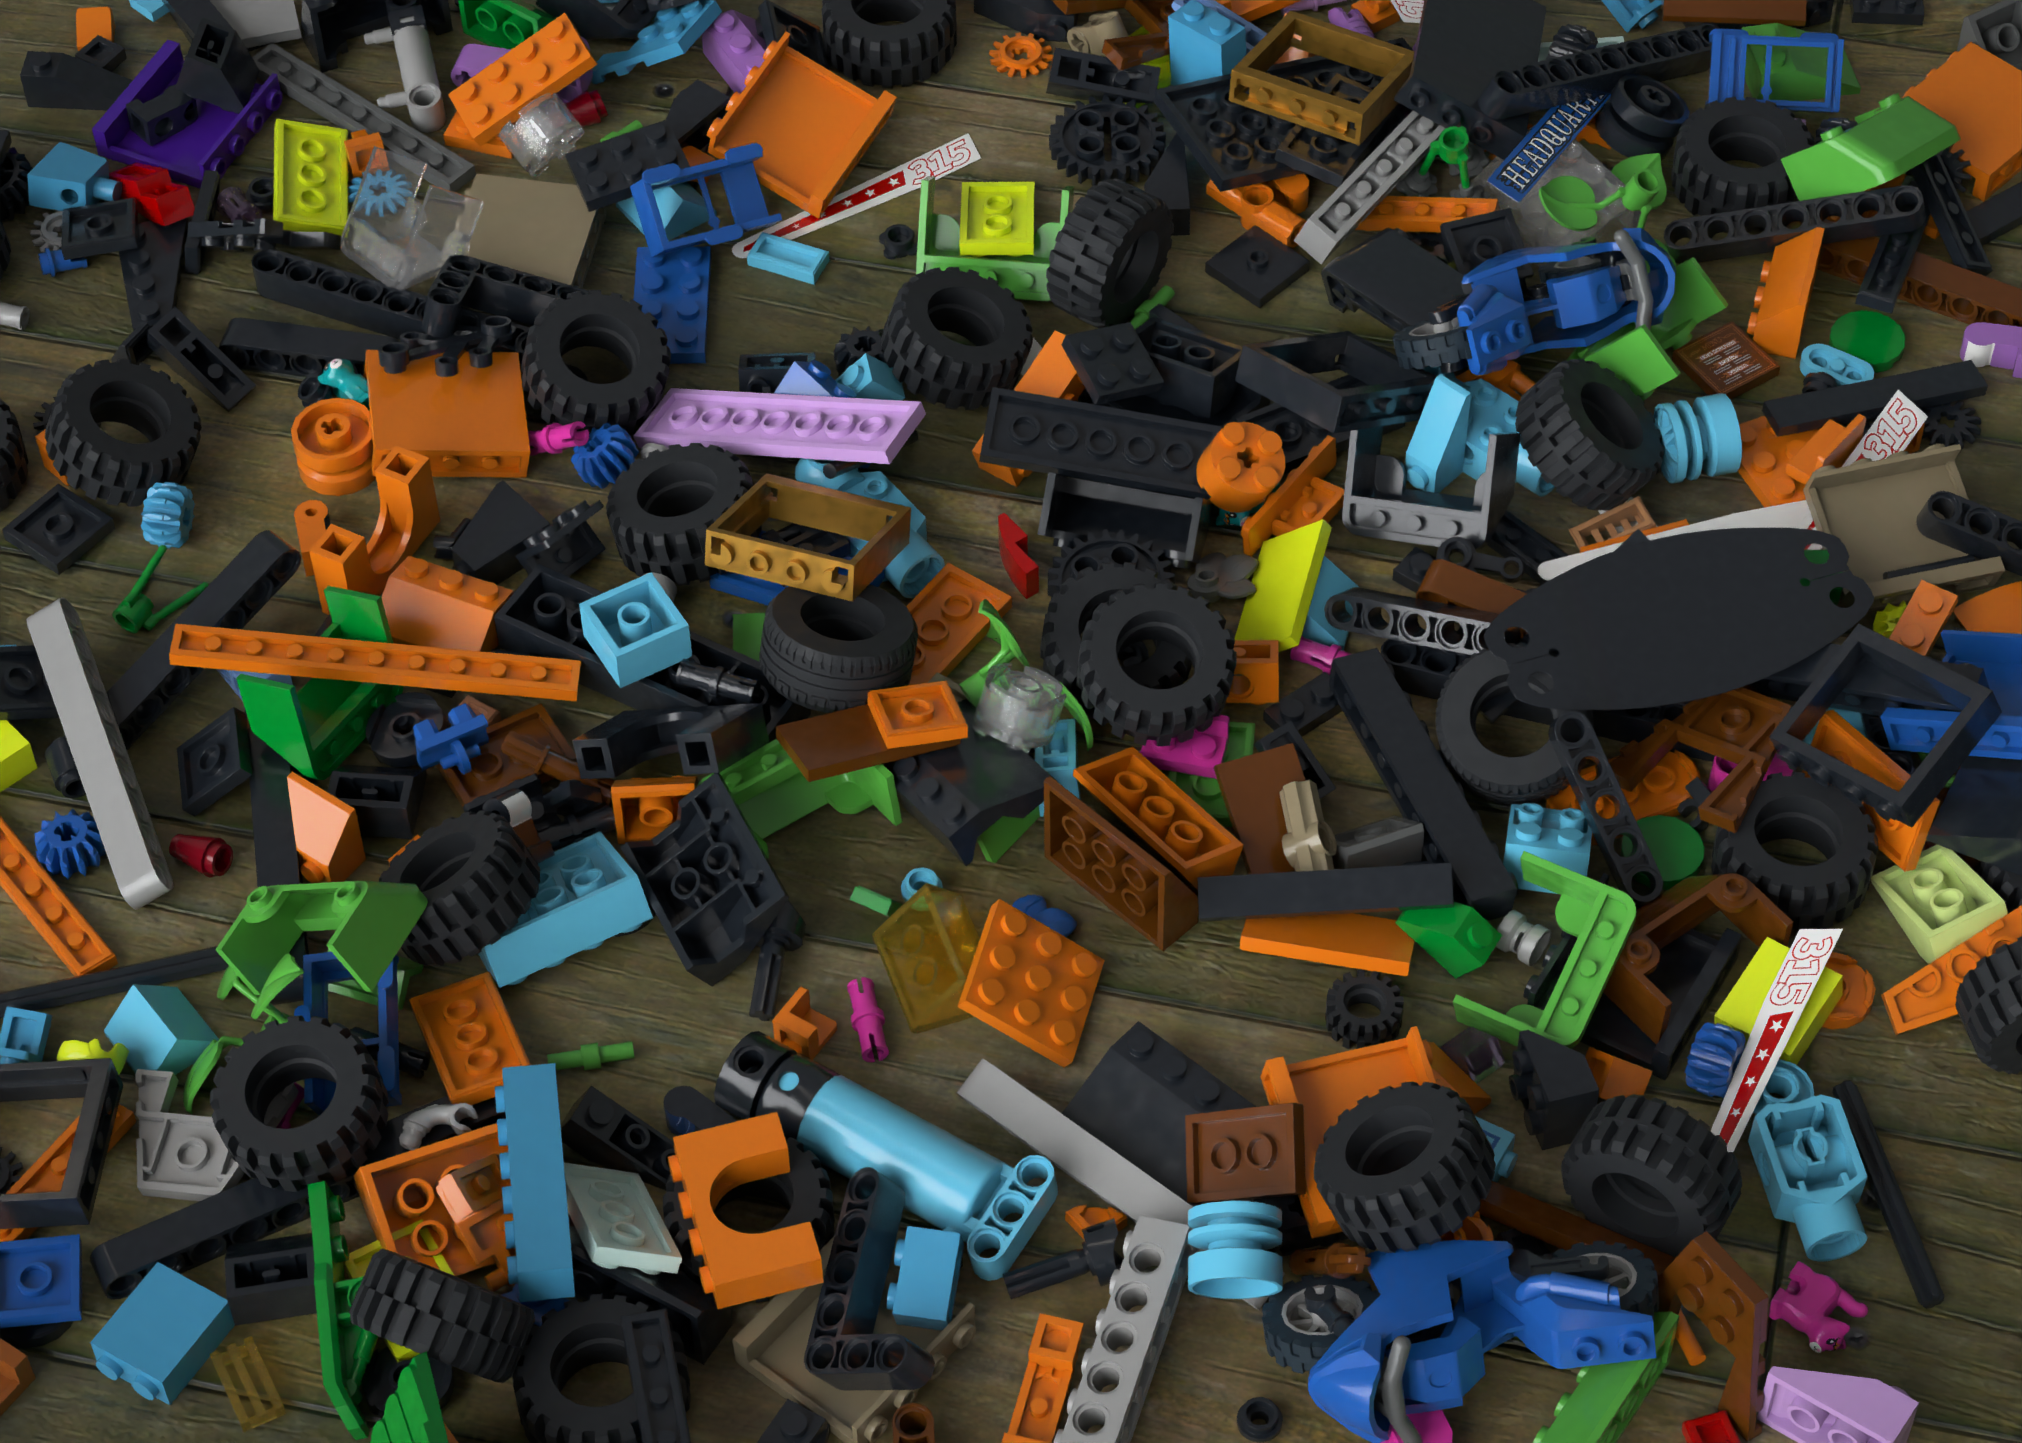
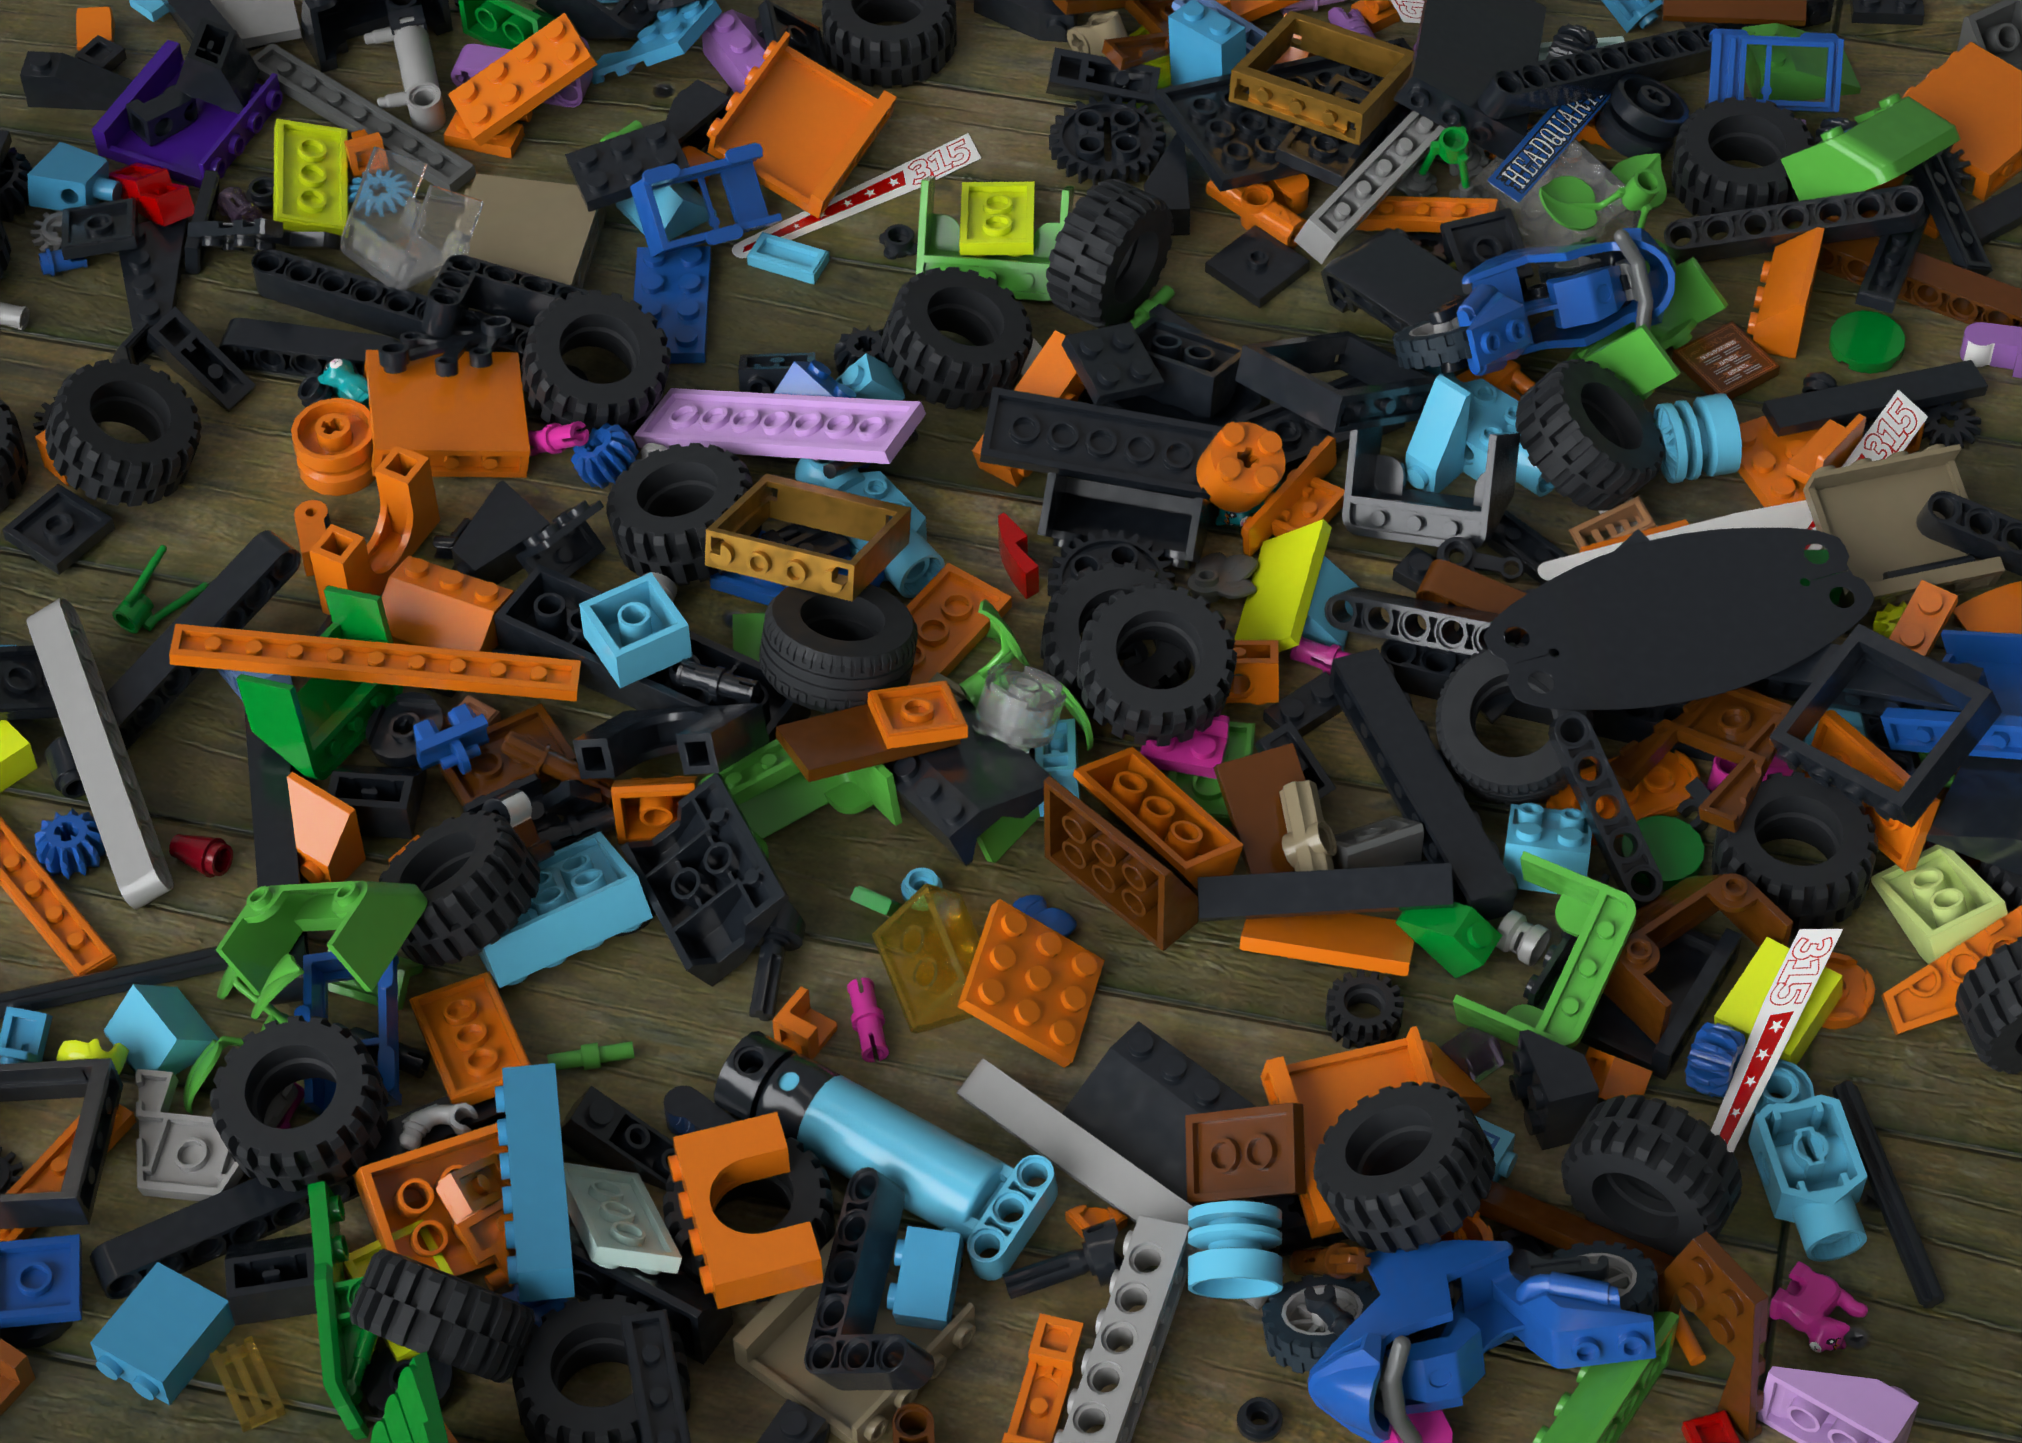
(167, 514): dark azure gear -> none
(214, 761): black plate -> none
(542, 133): clear brick -> none
(588, 108): dark red cone -> none
(1036, 55): orange gear -> none
(1840, 365): medium azure plate -> none

